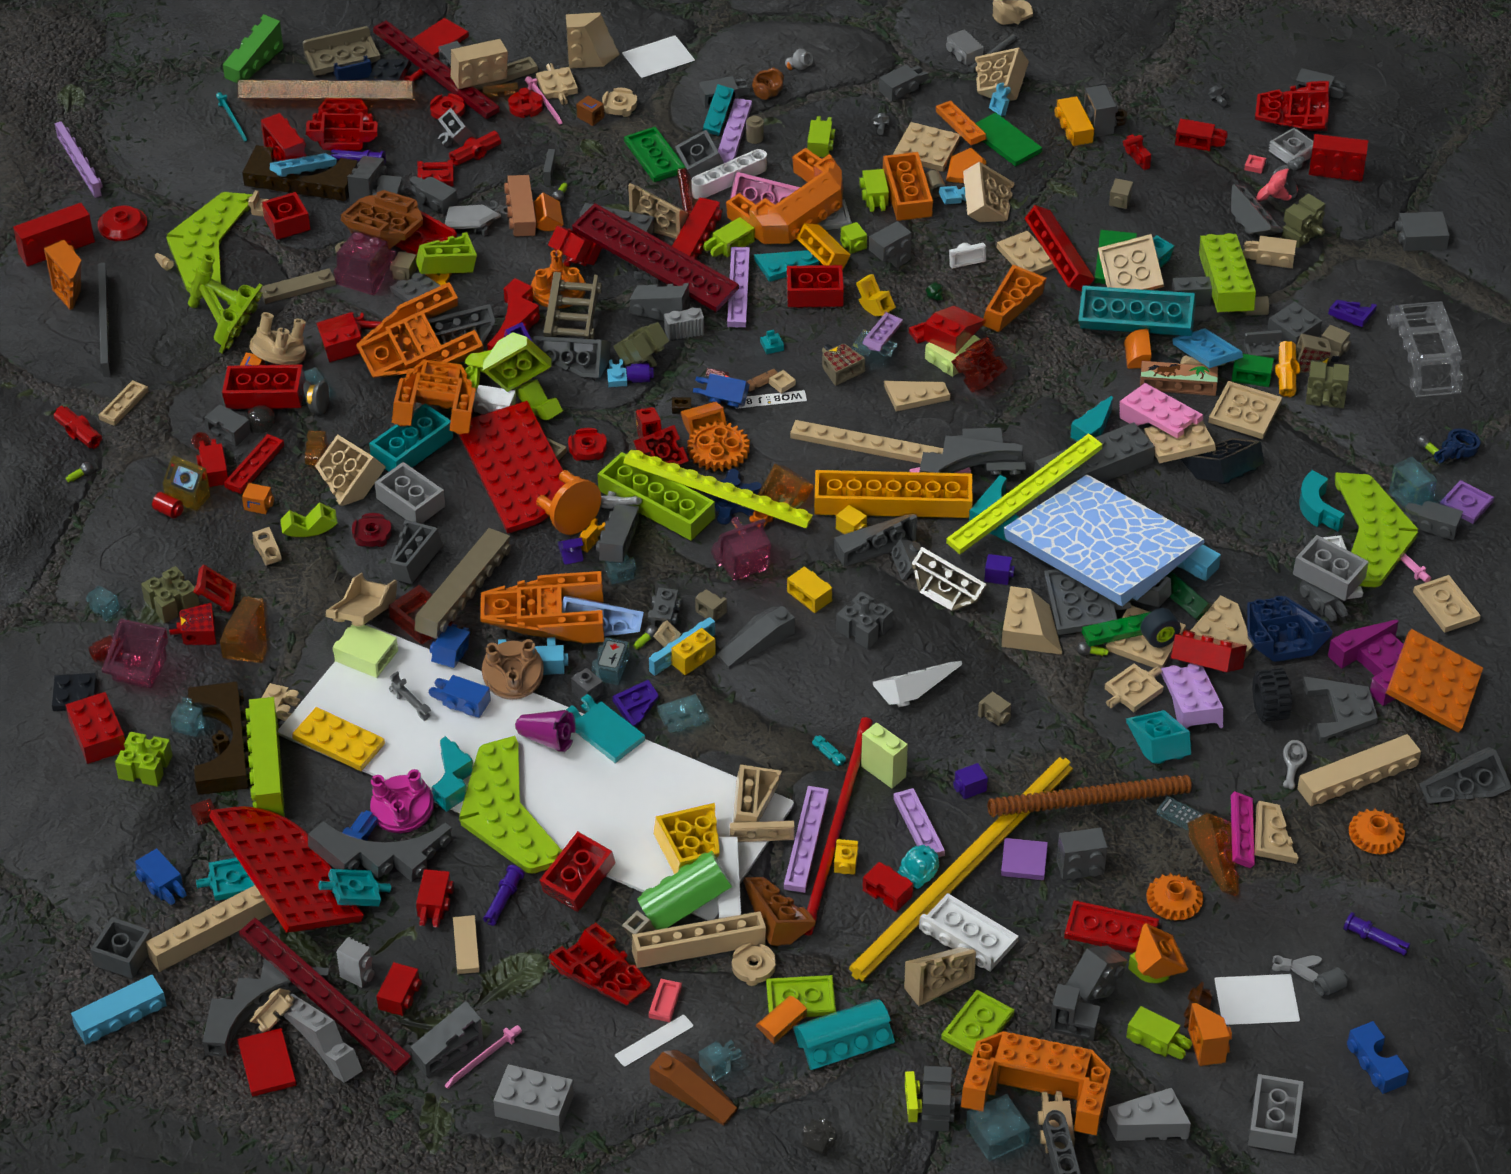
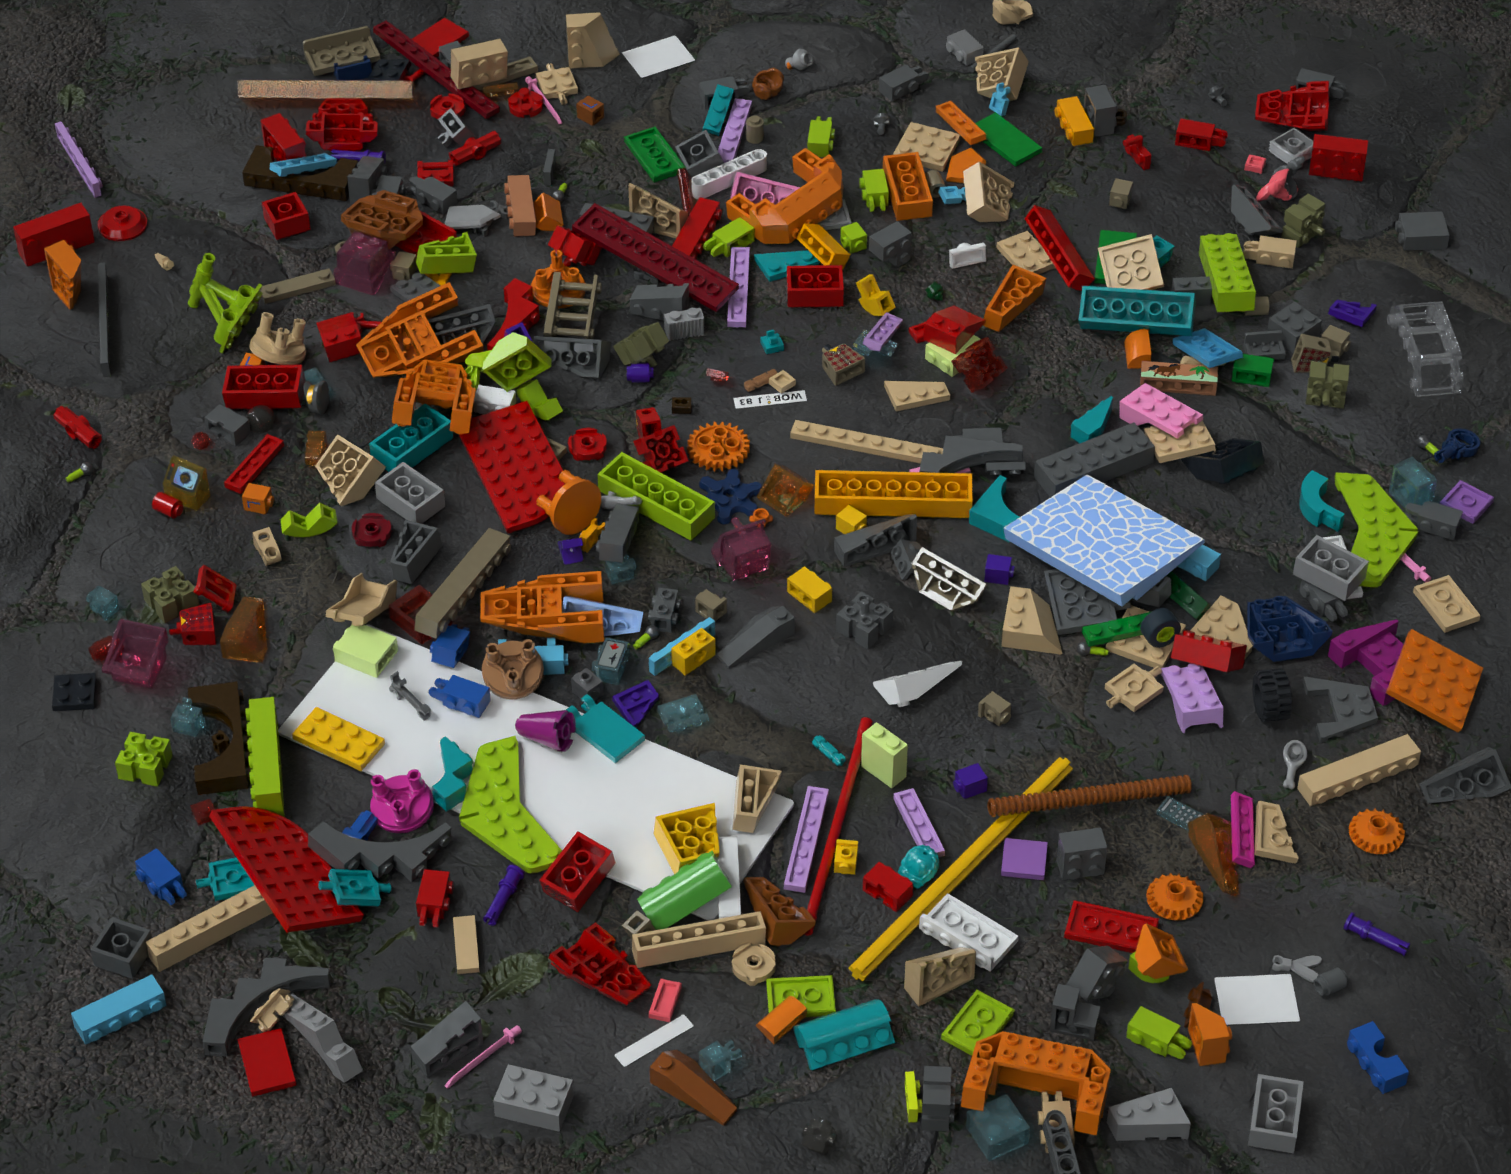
(96, 727): red brick -> none
(123, 403): tan tile -> none
(203, 234): lime wing -> none
(213, 460): red hinge -> none
(223, 102): teal sword -> none
(254, 50): bright green wedge -> none
(255, 203): tan bracket -> none
(282, 695): tan plate -> none
(325, 996): dark red plate -> none
(355, 962): light grey brick -> none
(398, 989): red brick -> none
(616, 374): medium azure plate -> none
(623, 108): tan plate -> none
(666, 633): tan plate -> none
(701, 415): orange brick -> none
(722, 490): neon yellow plate -> none
(724, 389): blue hinge -> none
(762, 831): tan tile -> none
(1024, 494): neon yellow plate -> none
(1160, 736): teal slope -> none
(1245, 410): tan plate -> none
(1287, 369): light orange piece -> none

